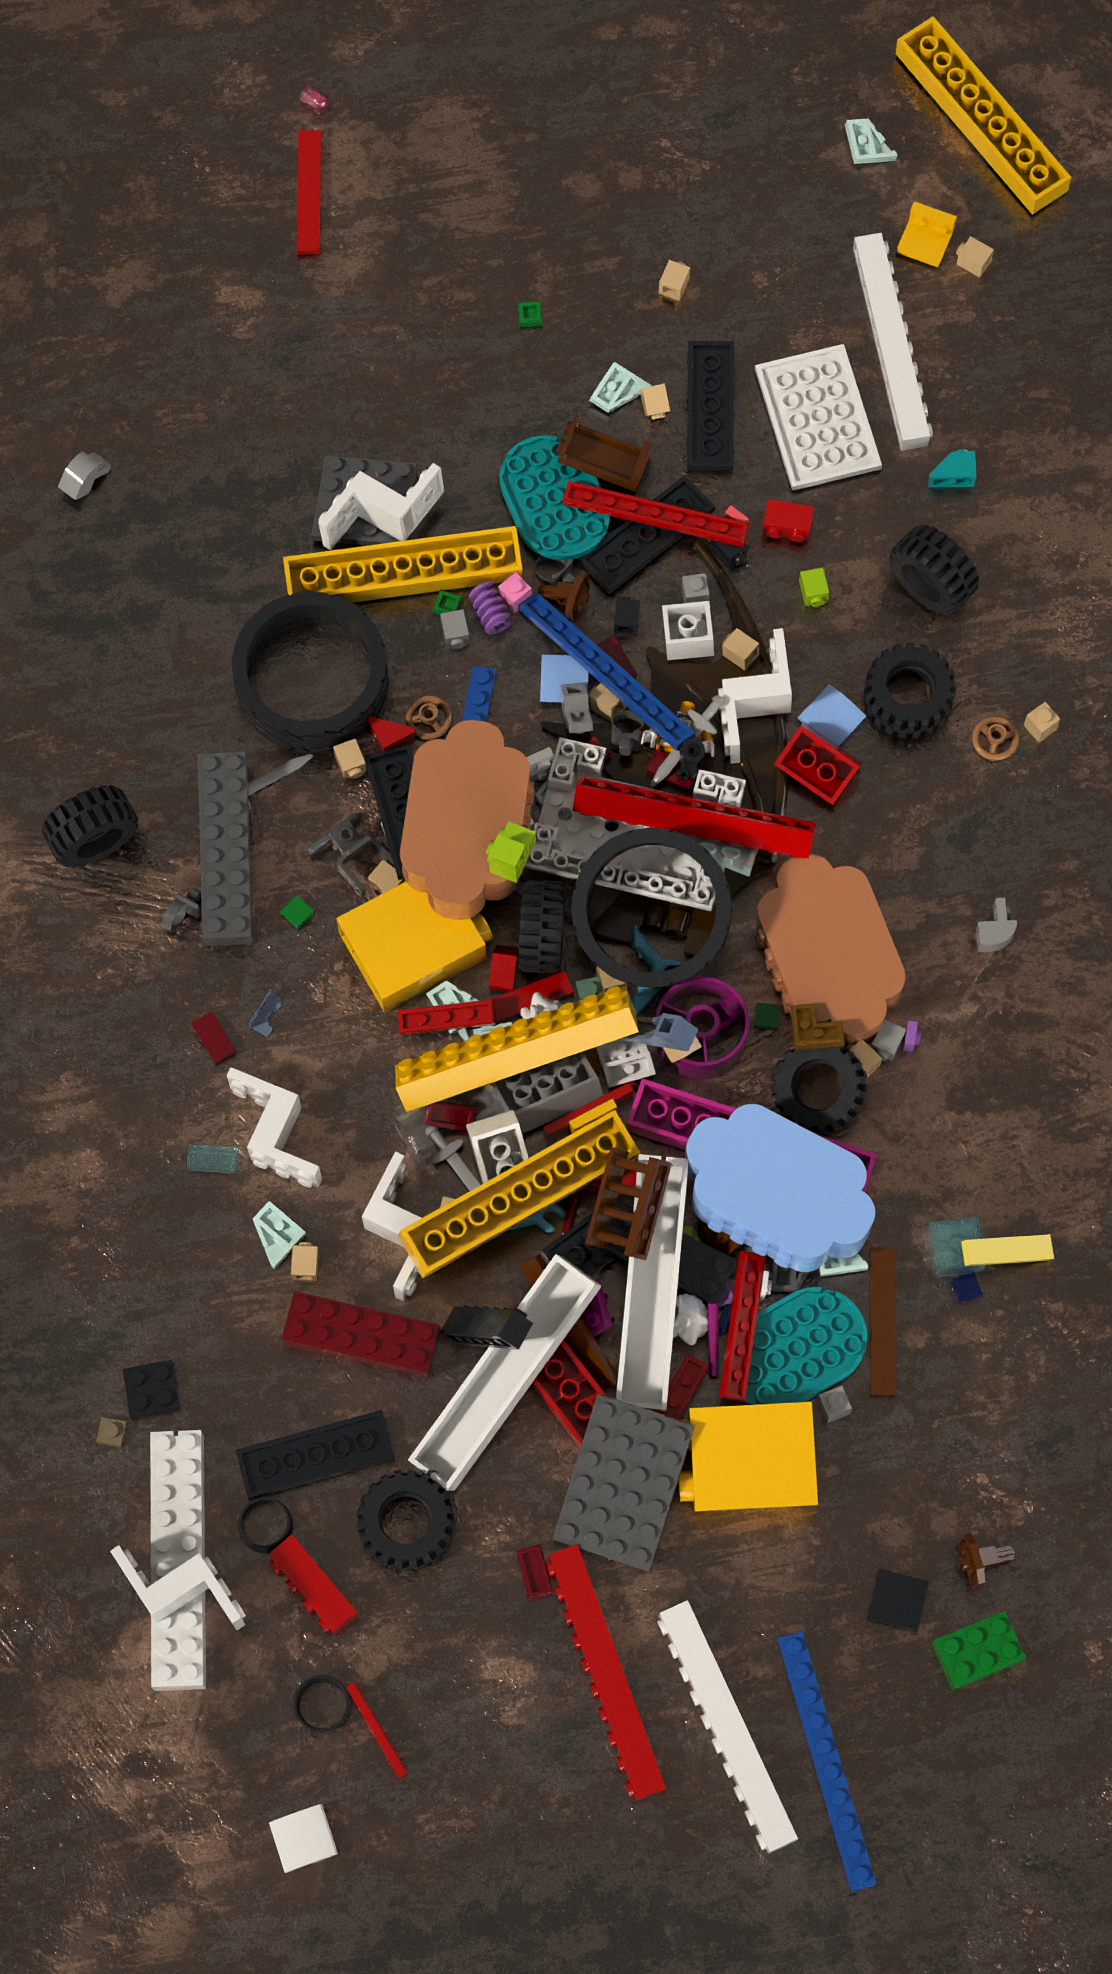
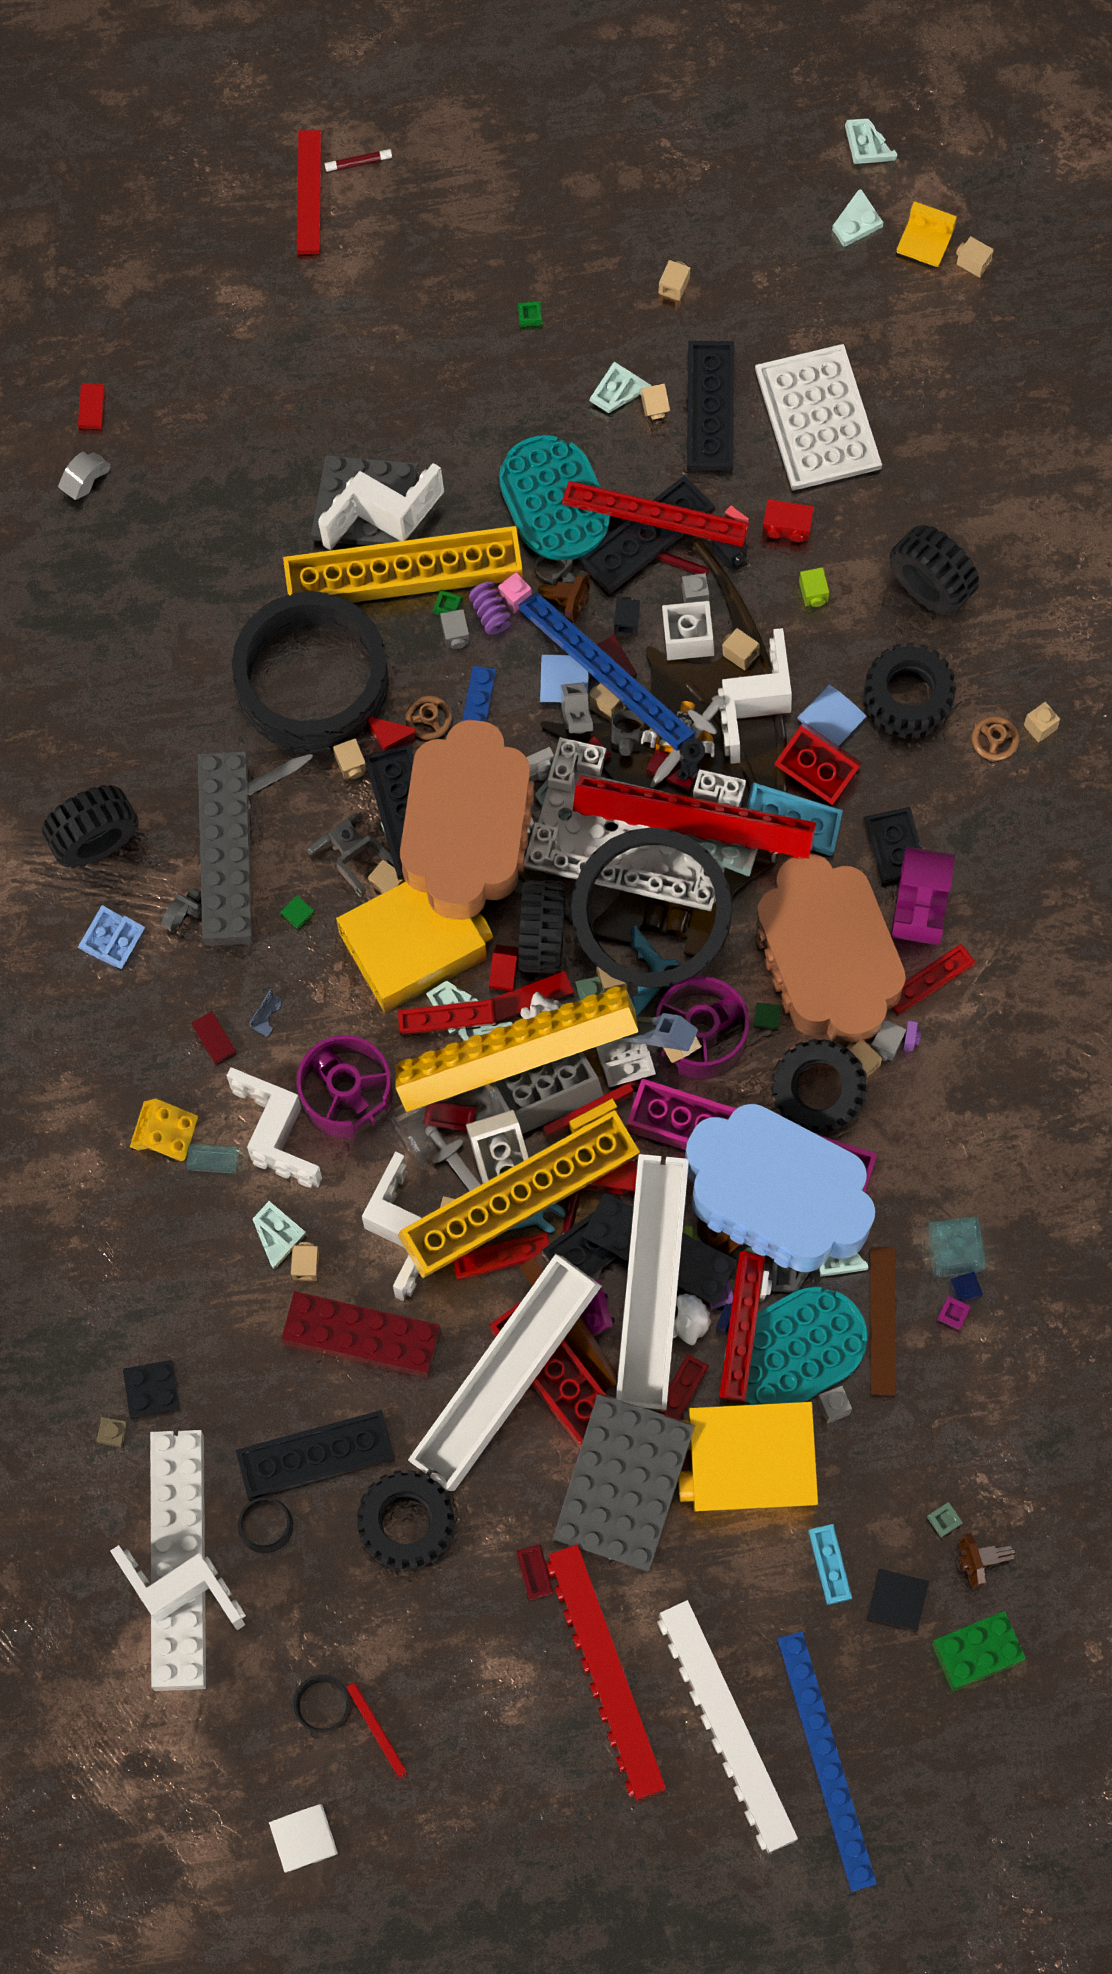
(91, 406): none -> red tile
(111, 937): none -> light blue slope
(164, 1129): none -> yellow bracket
(312, 1584): red brick -> none
(314, 99): clear pink bush -> none
(335, 1072): none -> magenta animal
(358, 160): none -> dark red bar
(487, 1327): black brick -> none
(500, 1256): none -> red tile
(510, 851): lime brick -> none
(603, 455): reddish brown panel -> none
(647, 1208): reddish brown fence -> none
(682, 563): none -> dark red bar
(713, 1333): magenta bar -> none
(781, 803): none -> medium azure tile
(814, 1035): pearl gold tile -> none
(830, 1564): none -> medium azure tile
(857, 220): none -> light aqua wing
(888, 839): none -> black tile
(891, 341): white brick -> none
(922, 895): none -> magenta animal
(933, 977): none -> red tile
(944, 1520): none -> sand green plate
(953, 1313): none -> magenta plate
(955, 470): teal slope -> none
(983, 115): yellow brick -> none
(998, 933): light grey brick -> none
(1007, 1250): light yellow tile -> none

